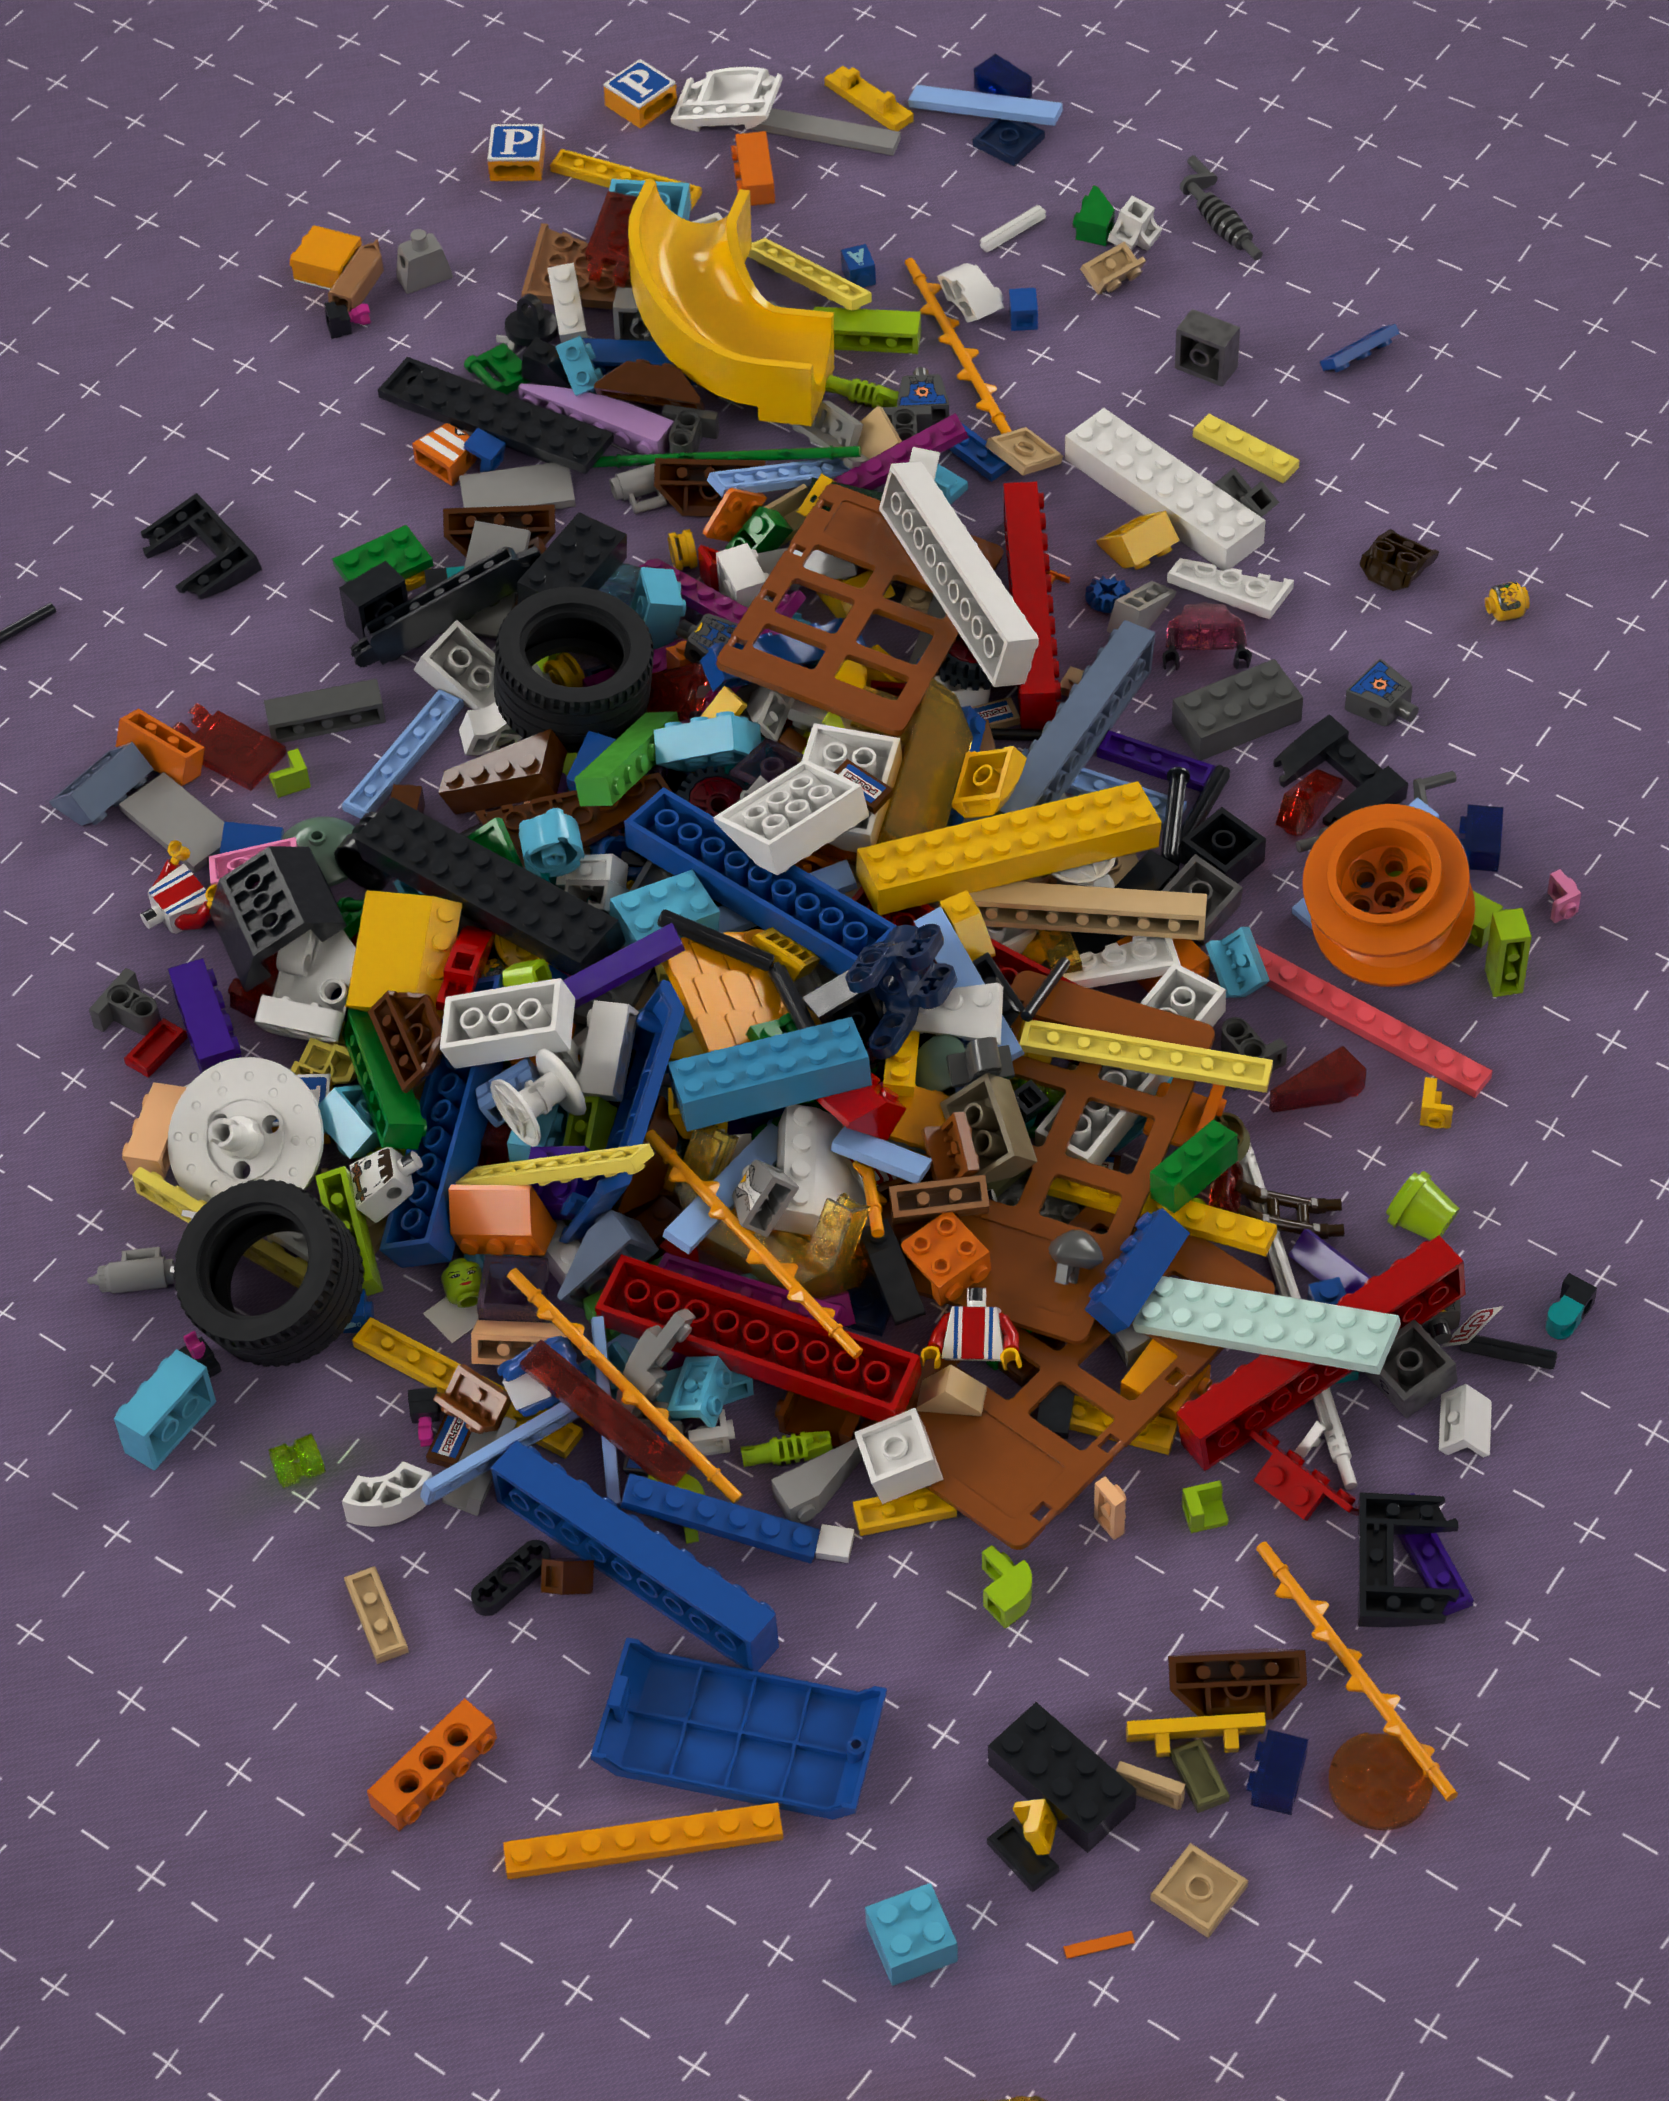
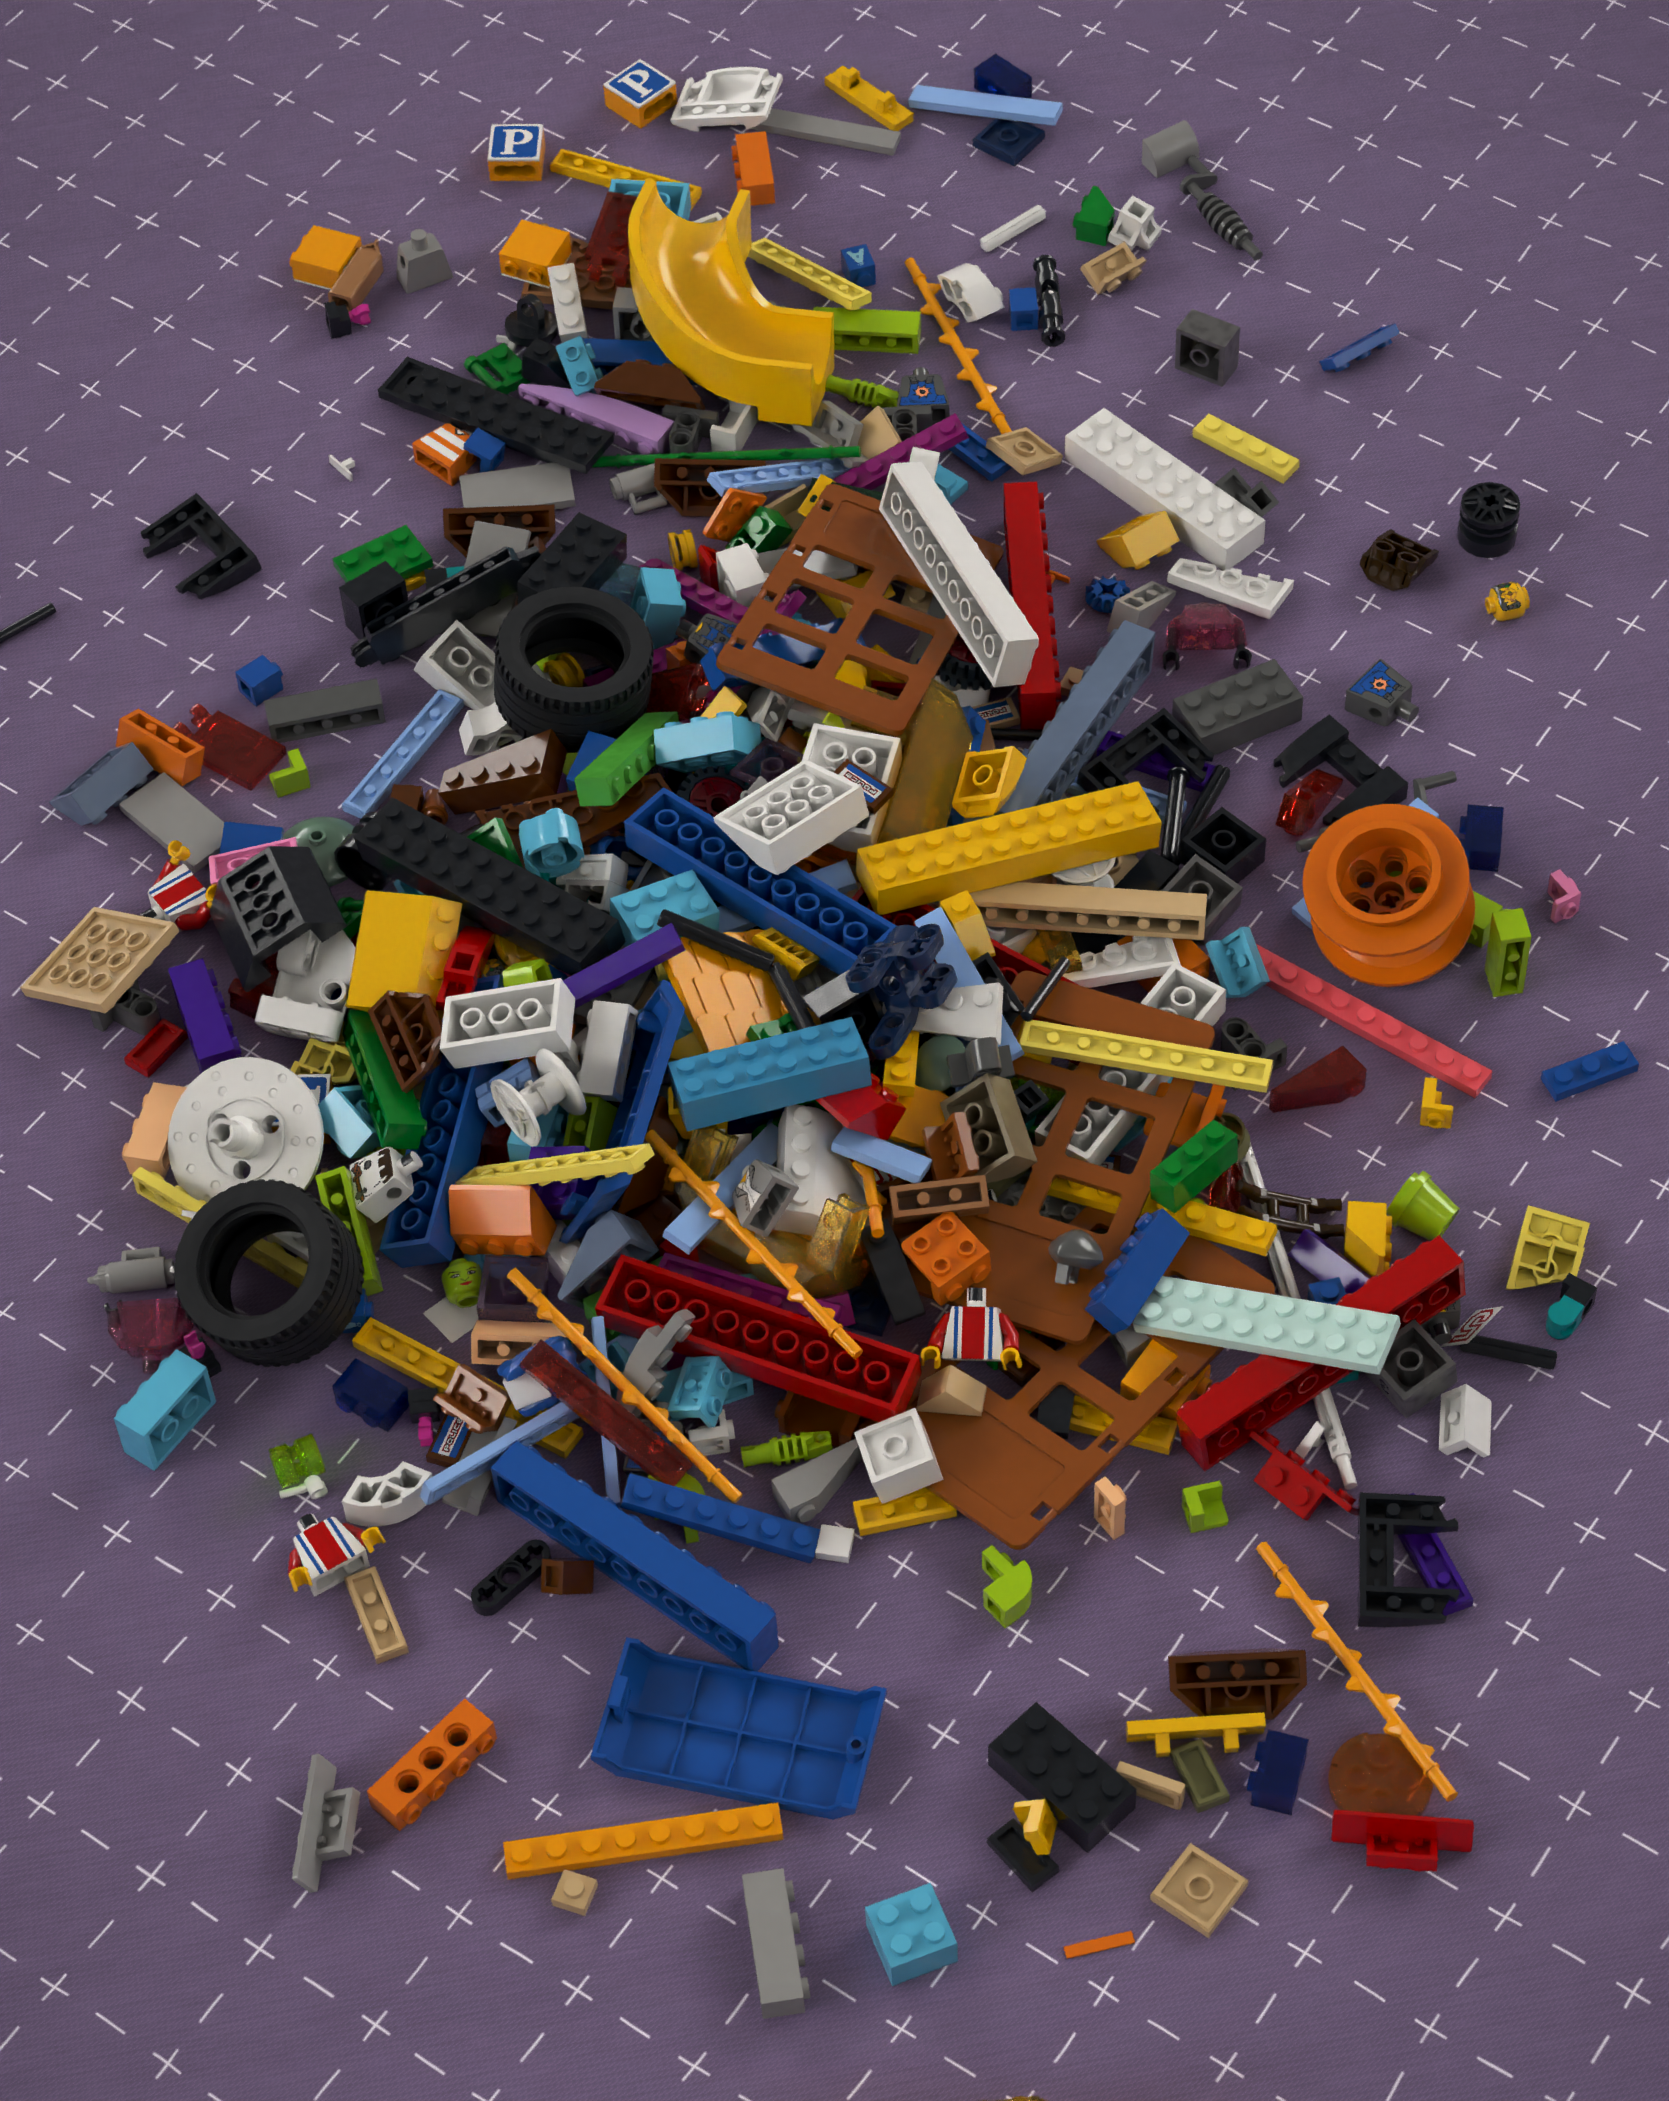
(100, 959): none -> tan plate
(148, 1329): none -> clear pink torso
(259, 680): none -> blue brick
(312, 1485): none -> white hand
(326, 1823): none -> light grey bracket
(329, 1552): none -> torso
(343, 466): none -> white piece
(371, 1395): none -> clear blue brick
(434, 806): none -> dark orange cone
(532, 251): none -> light orange piece
(574, 1892): none -> tan plate
(734, 429): none -> white panel
(773, 1943): none -> light grey brick
(1049, 299): none -> black piece
(1157, 734): none -> black wedge
(1169, 149): none -> light grey brick
(1368, 1236): none -> yellow slope
(1402, 1839): none -> red bracket
(1488, 520): none -> black wheel
(1546, 1249): none -> light yellow slope
(1589, 1071): none -> blue plate

